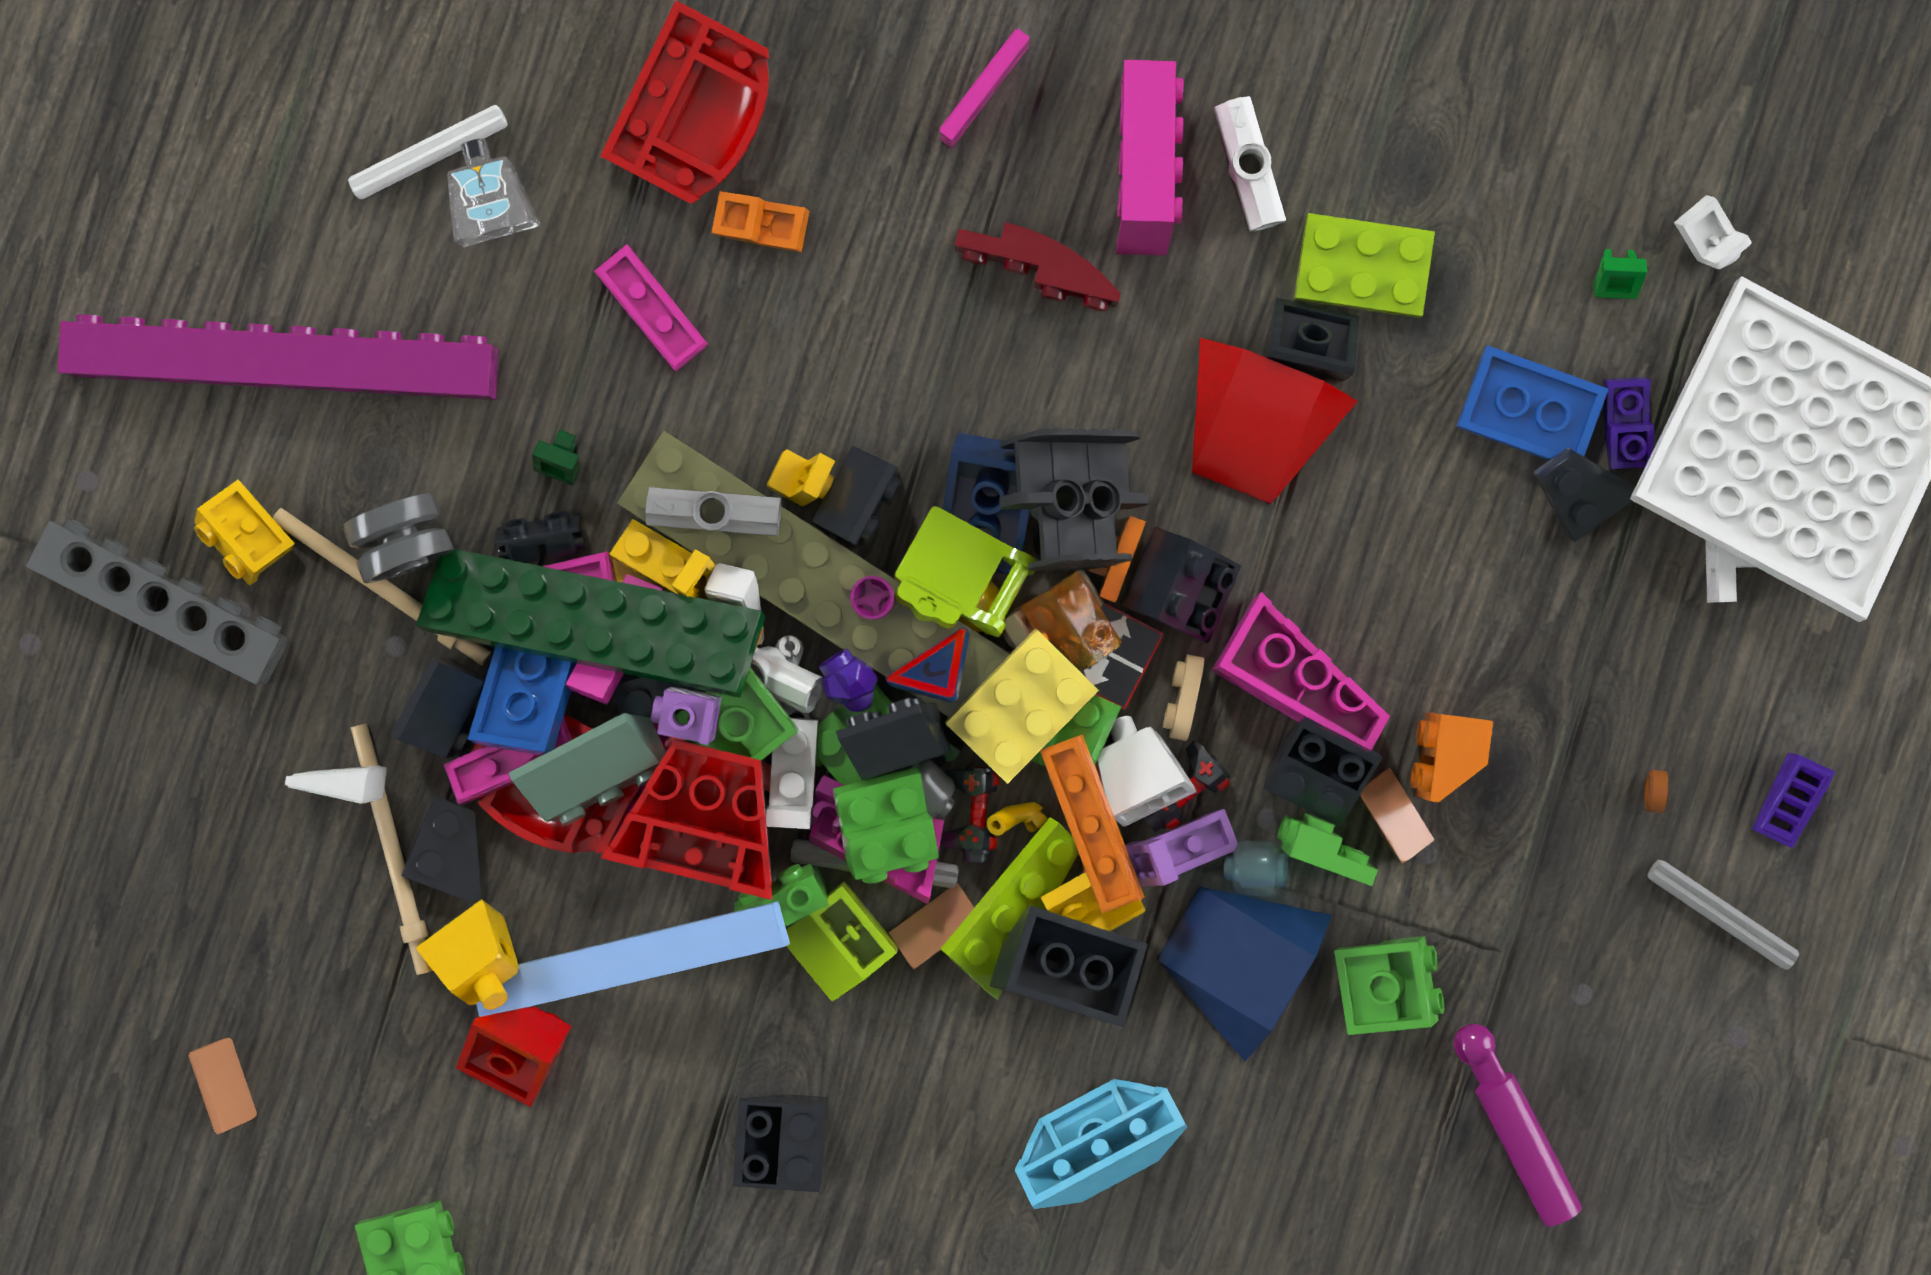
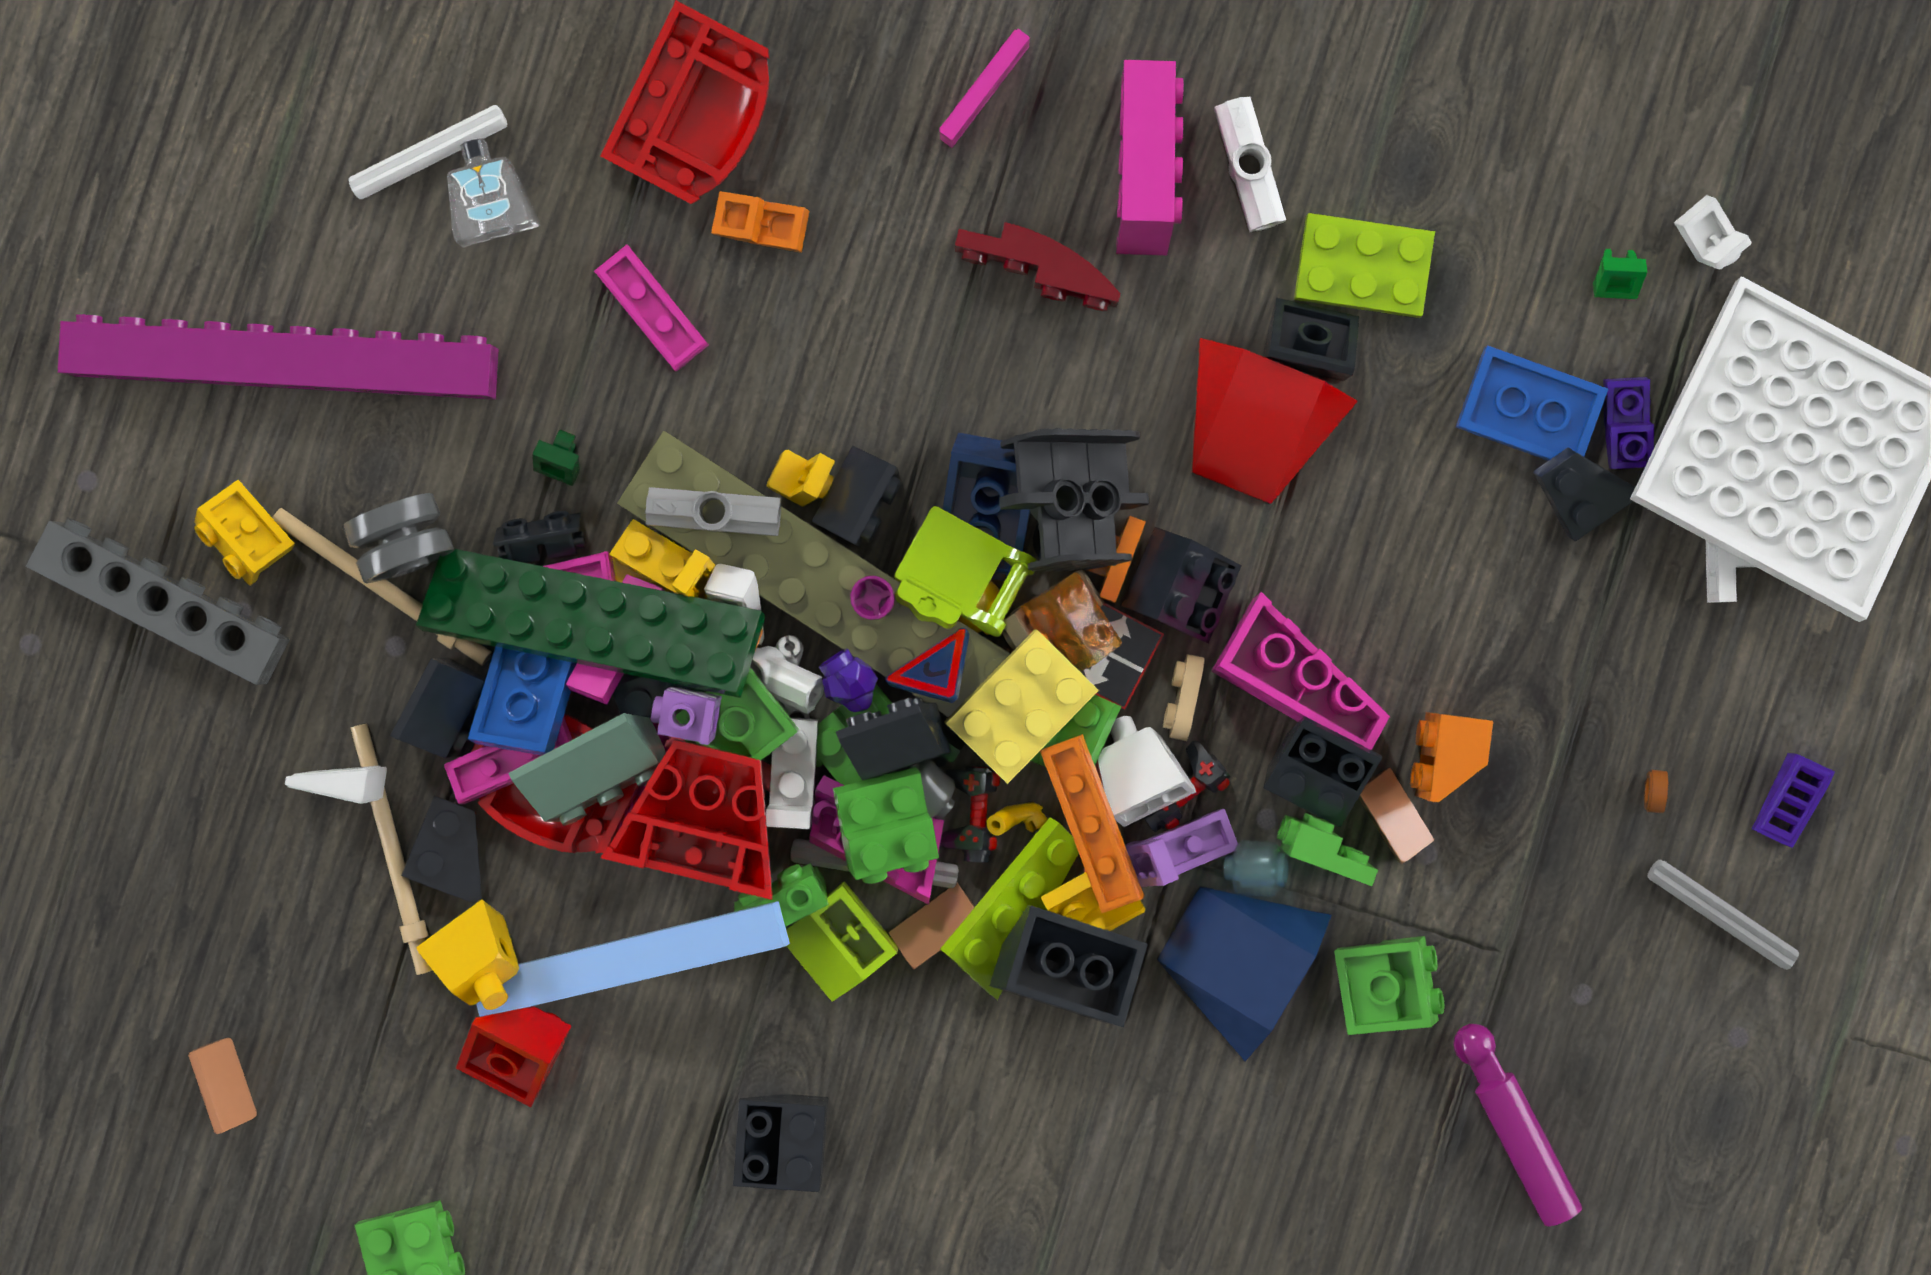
(1097, 1142): medium azure wedge -> none

